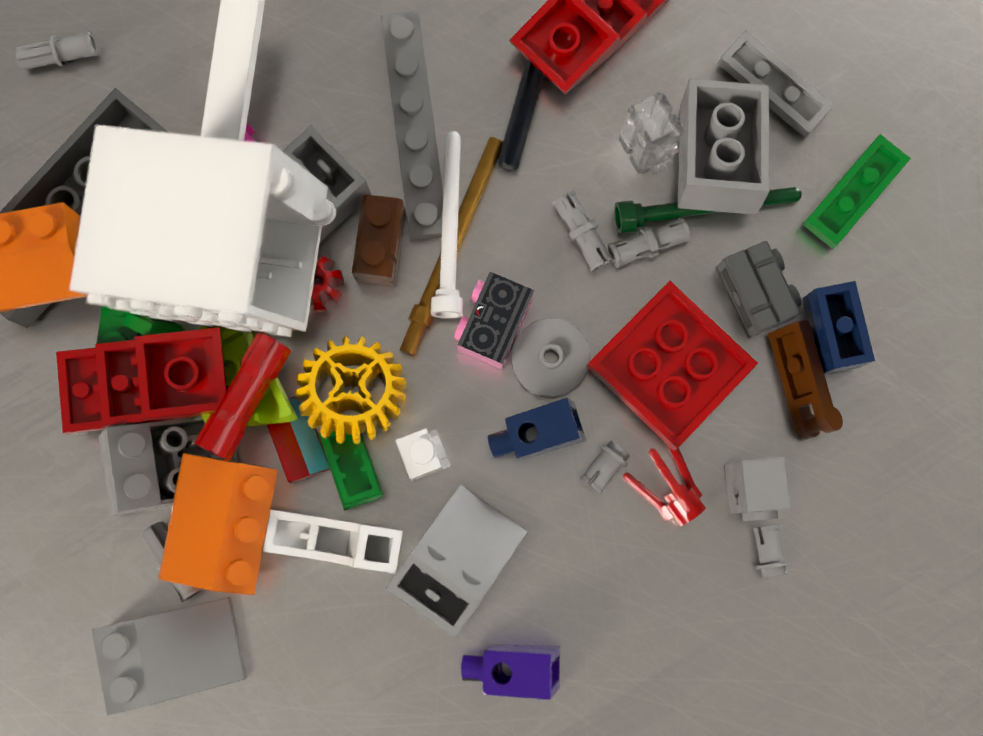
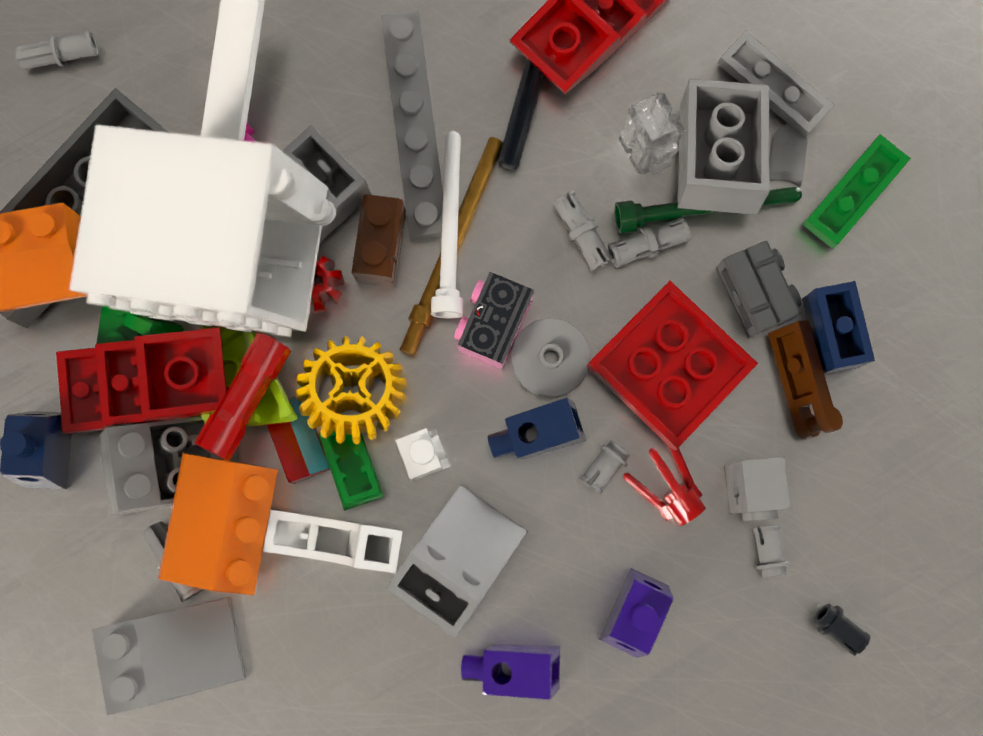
(35, 450): none -> dark blue torso
(637, 614): none -> dark purple torso
(787, 155): none -> light grey piece
(833, 622): none -> black pin

